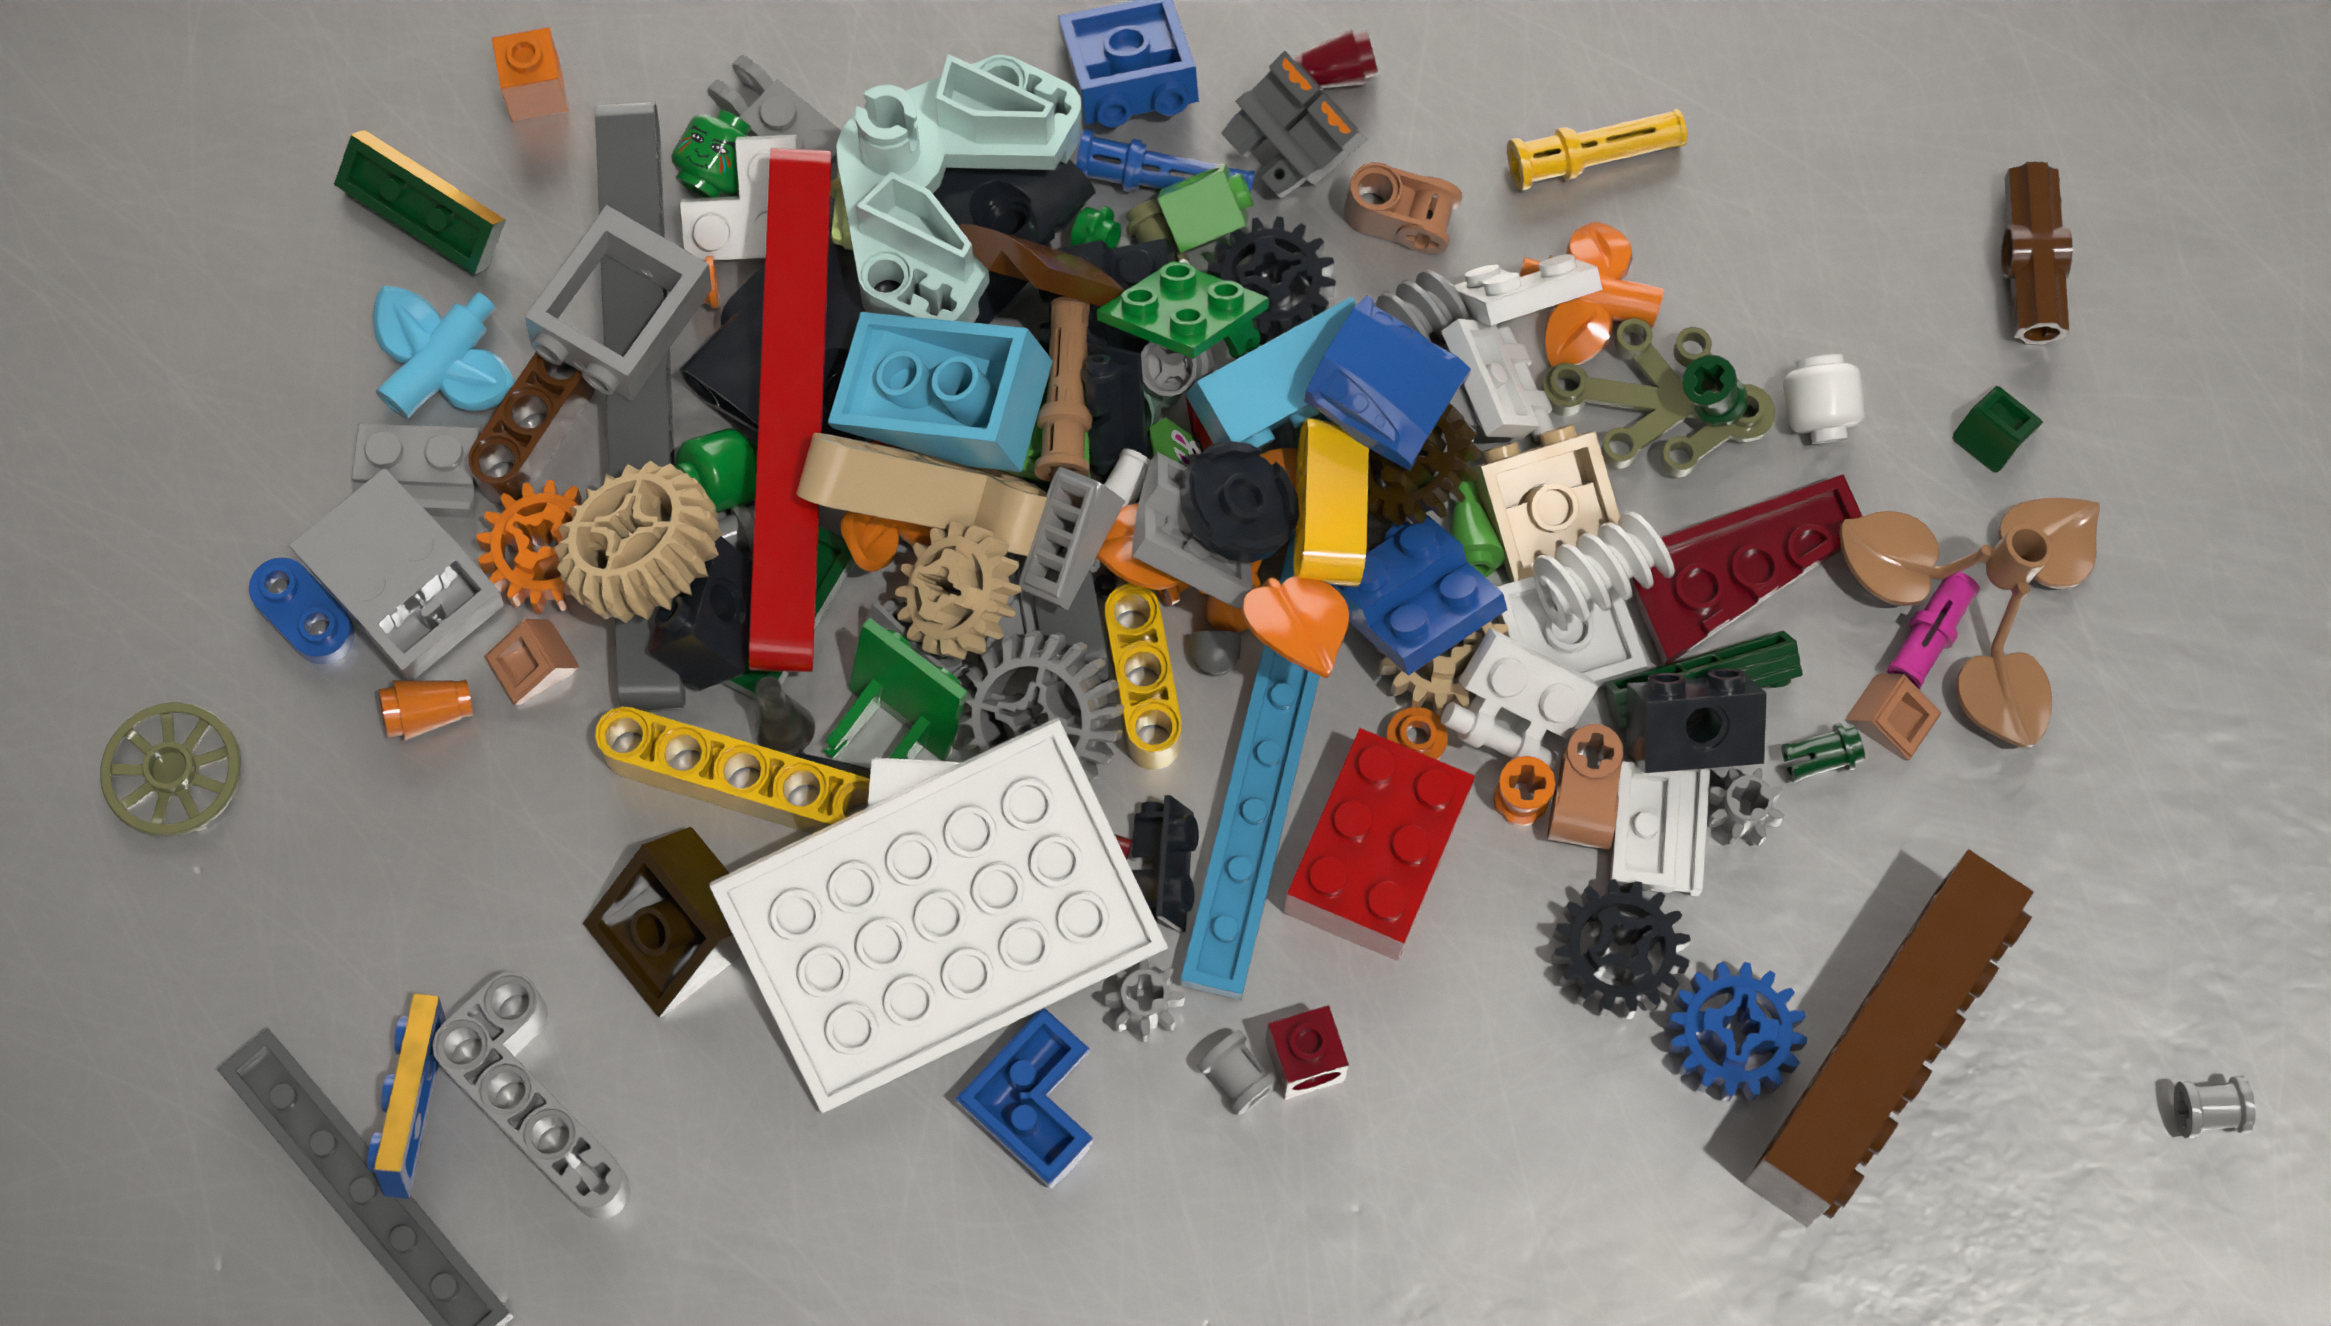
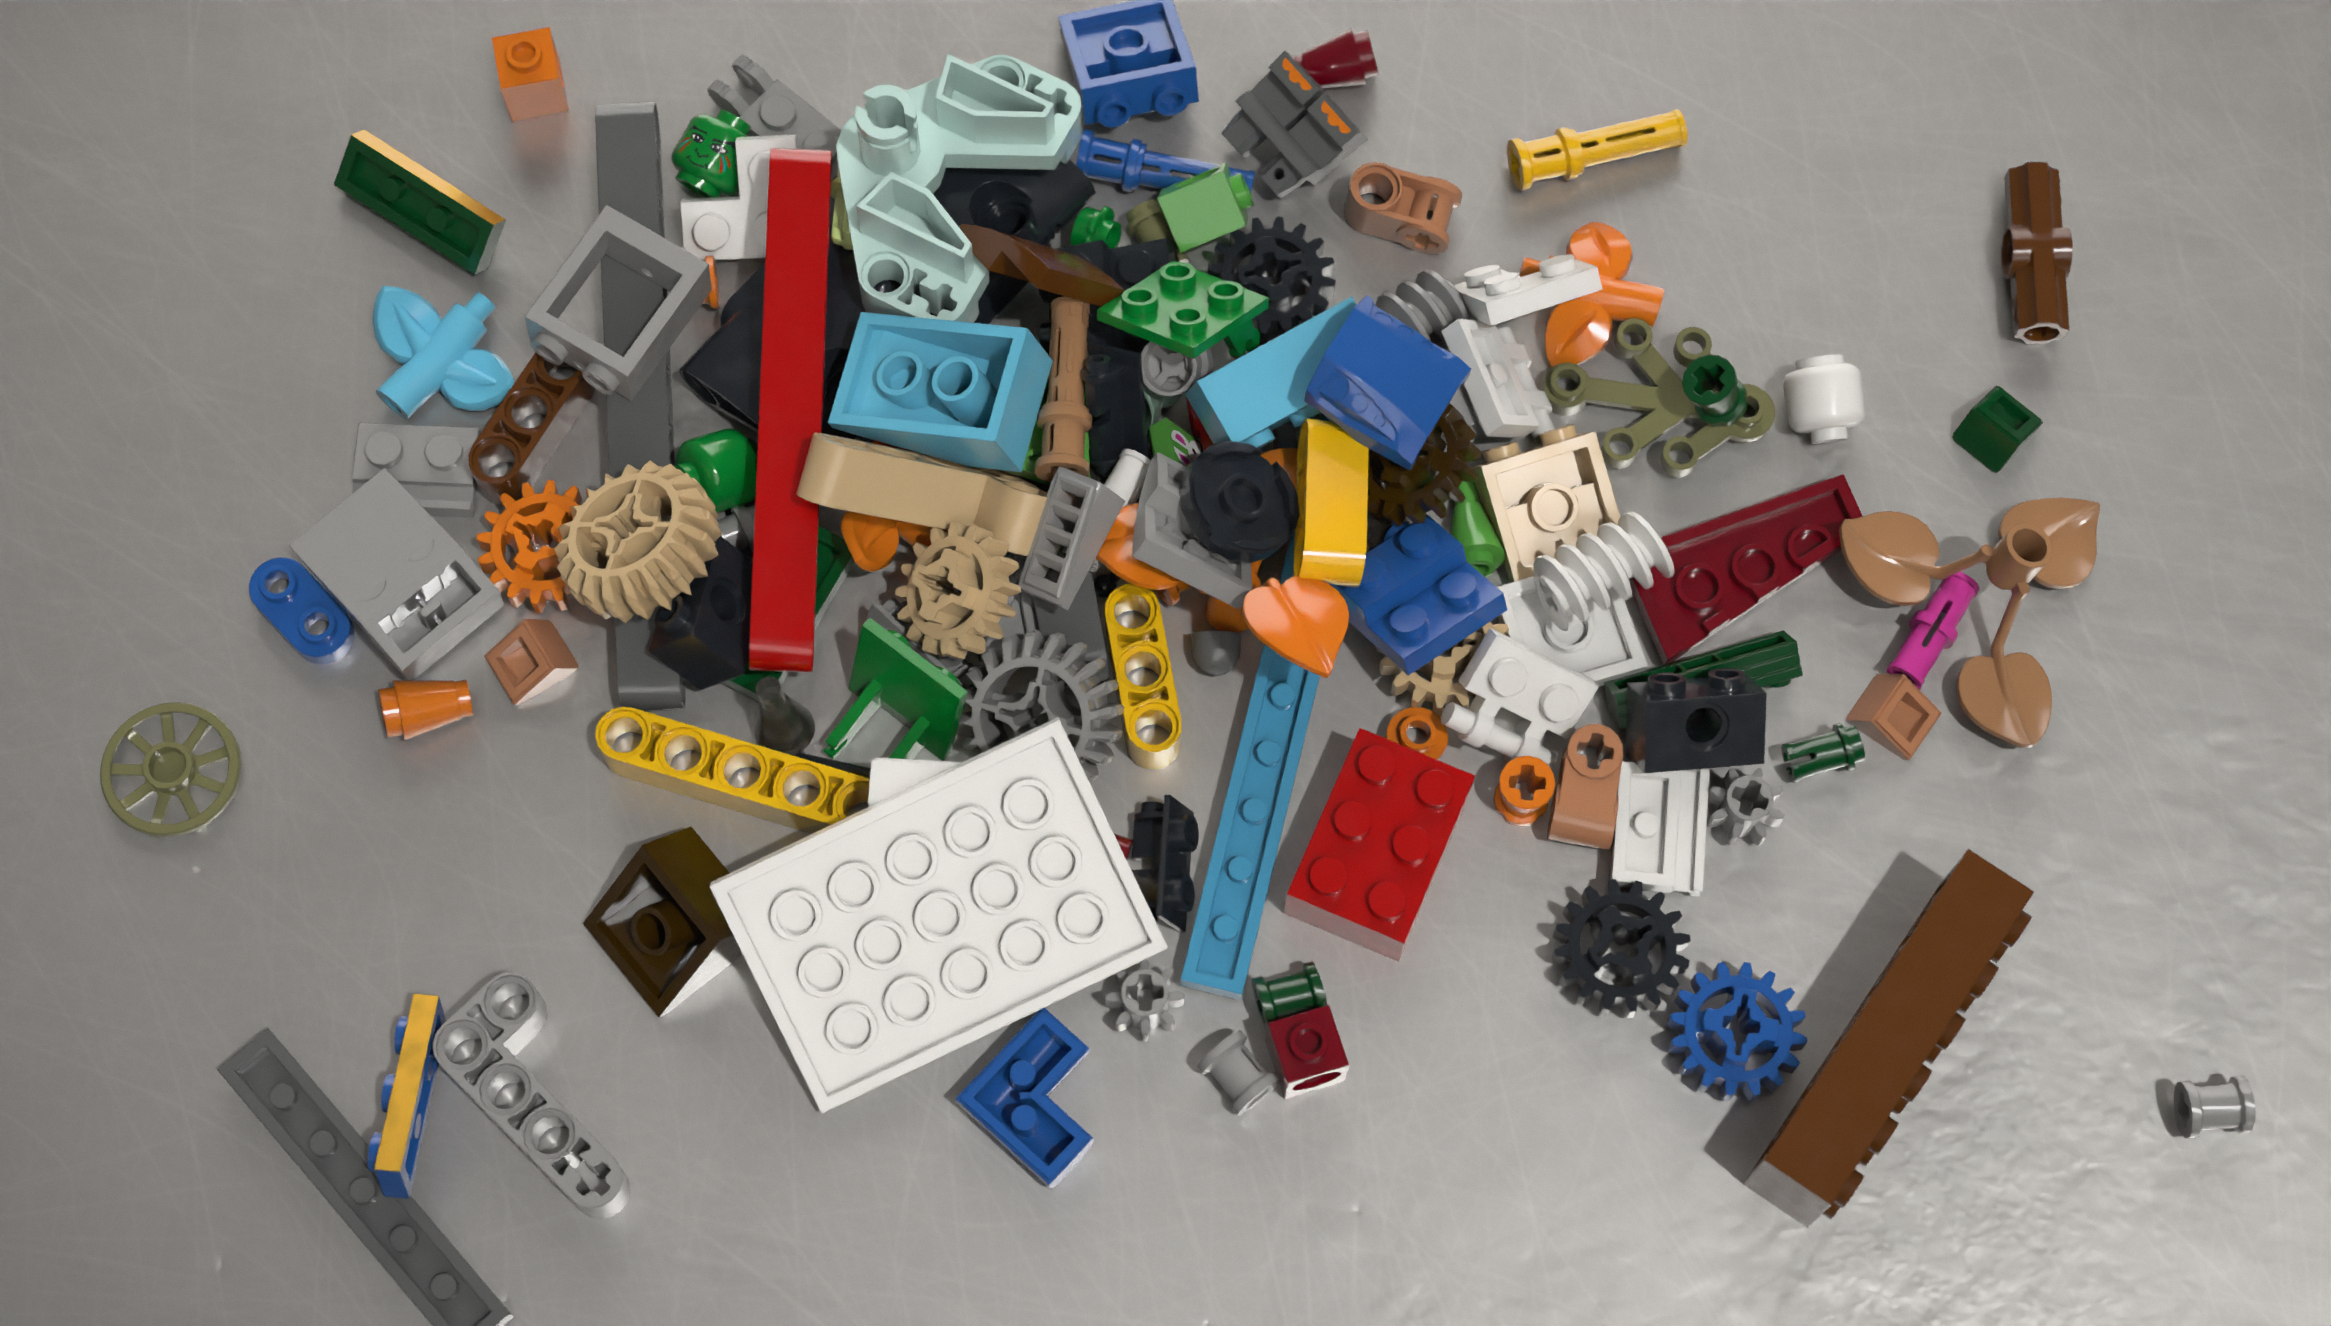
(1289, 994): none -> dark green bush

